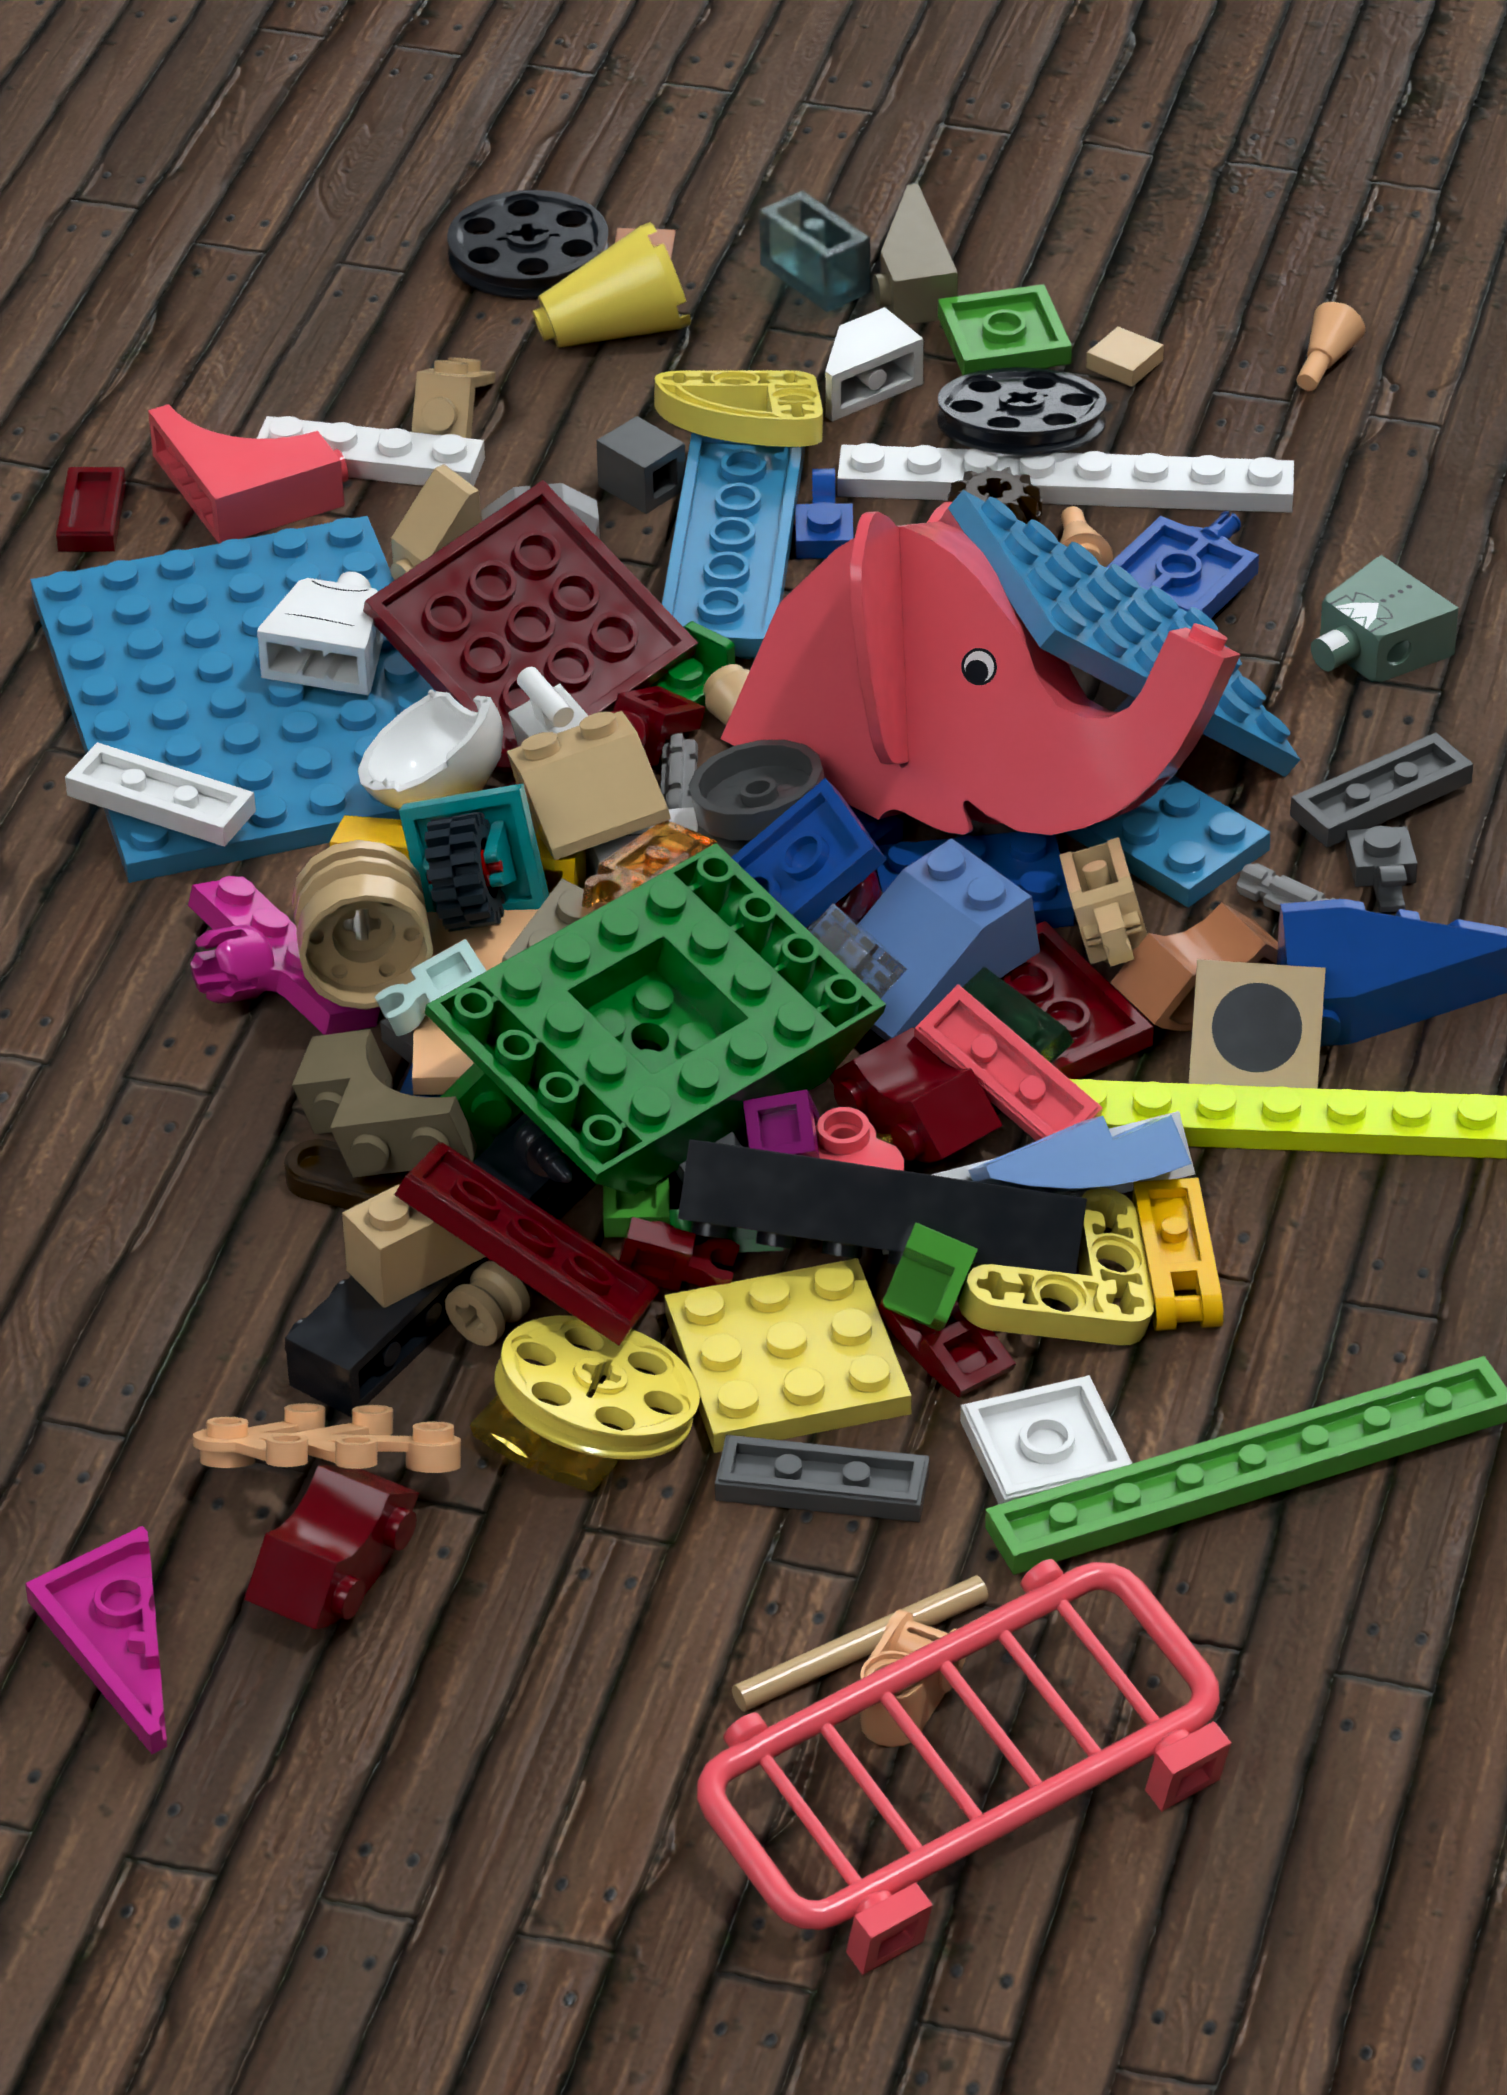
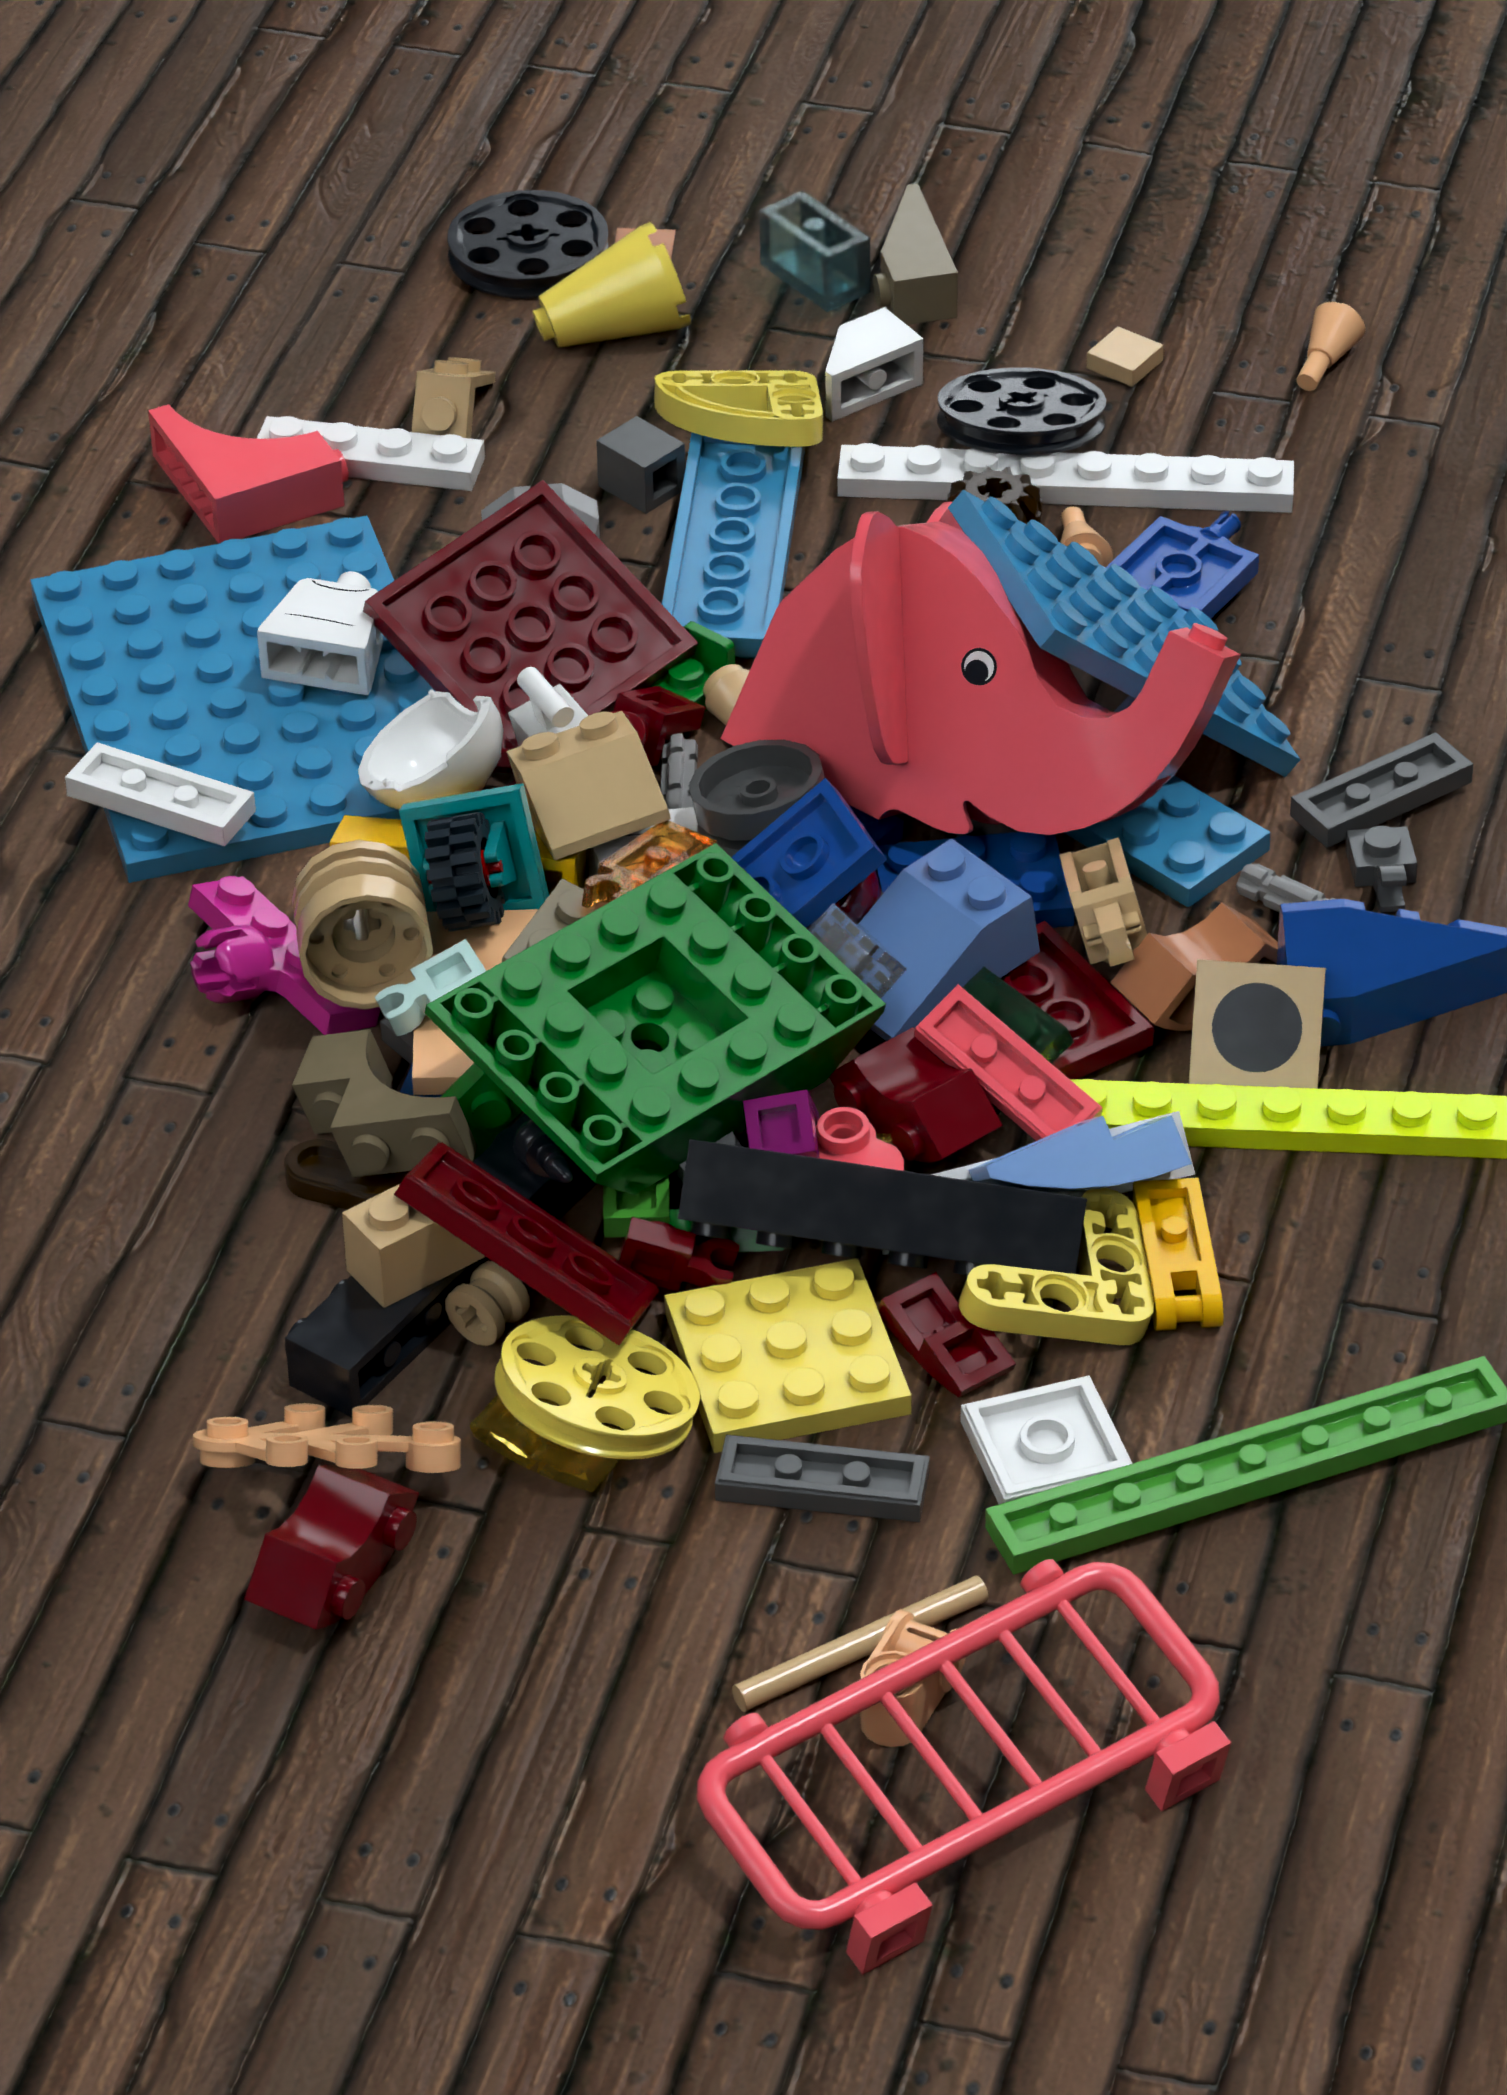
(91, 509): dark red tile -> none
(107, 1622): dark pink wing -> none
(437, 517): tan slope -> none
(823, 524): blue plate -> none
(929, 1277): bright green panel -> none
(1005, 330): bright green plate -> none
(1384, 624): sand green torso -> none

